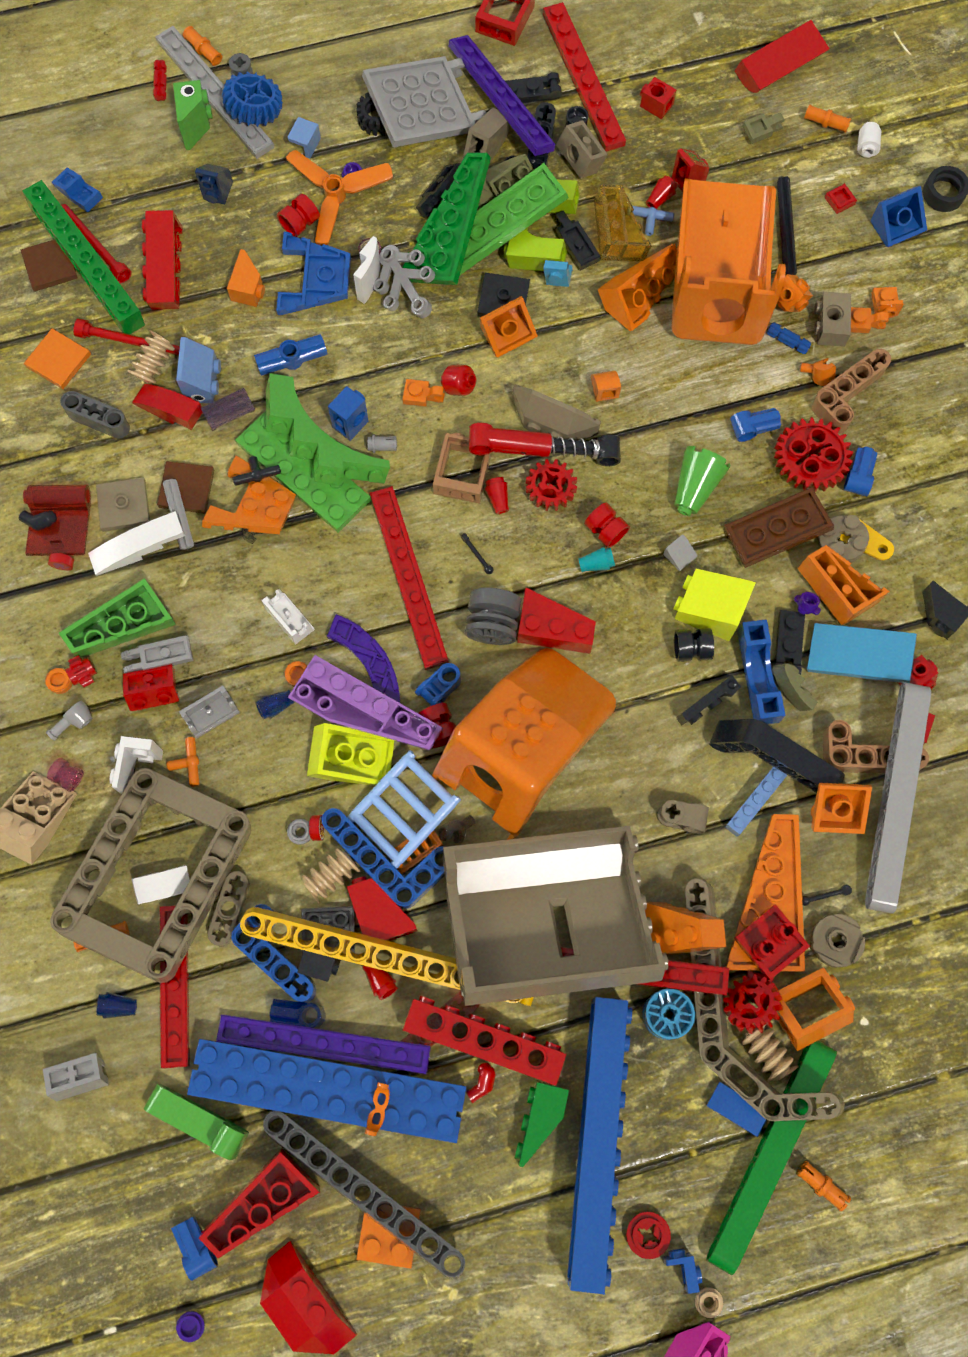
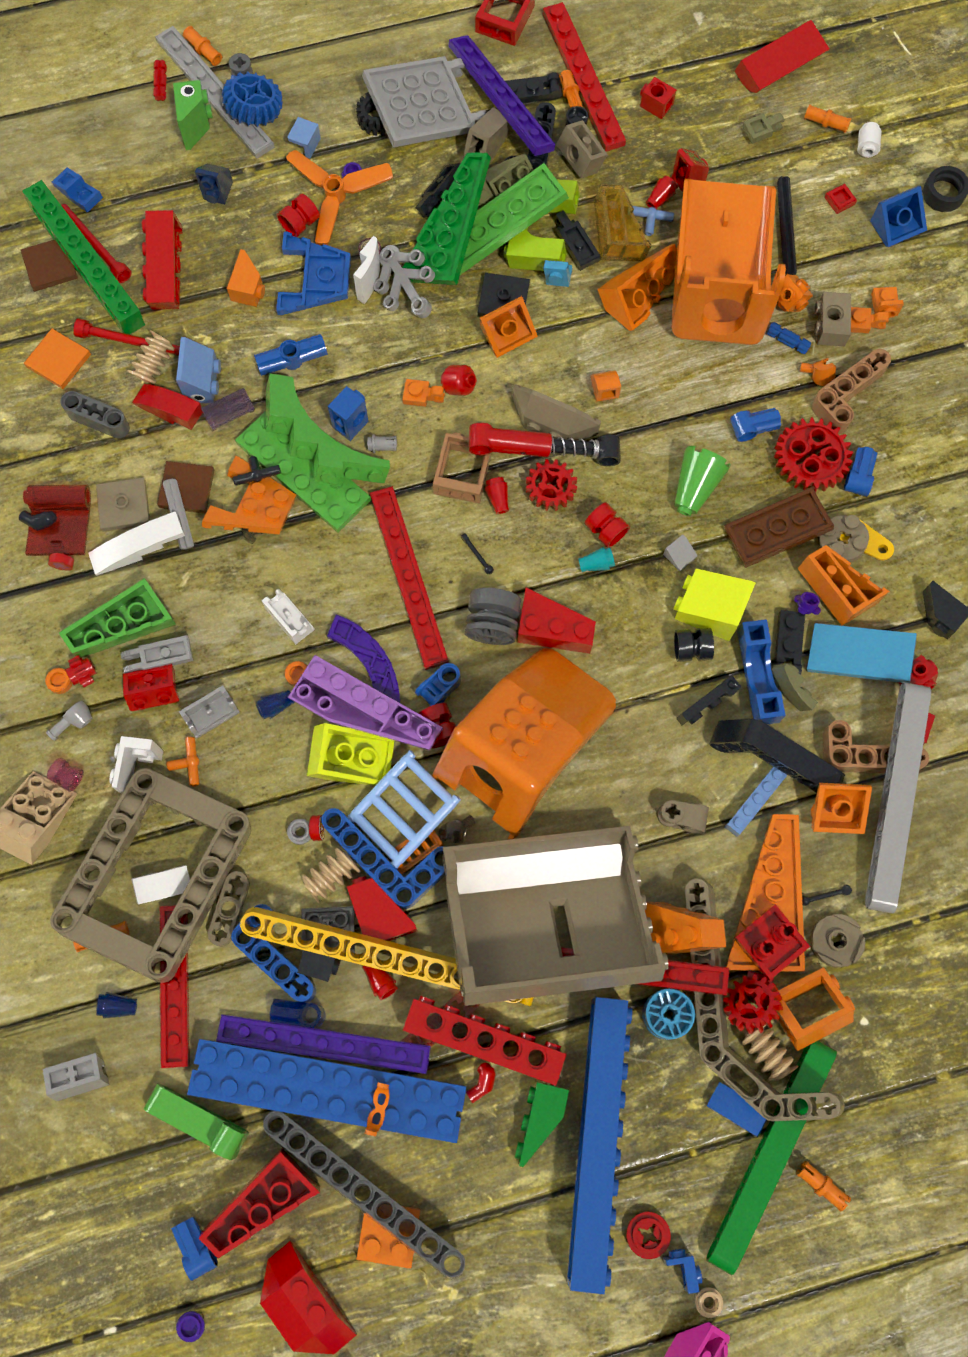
(570, 88): none -> orange axle

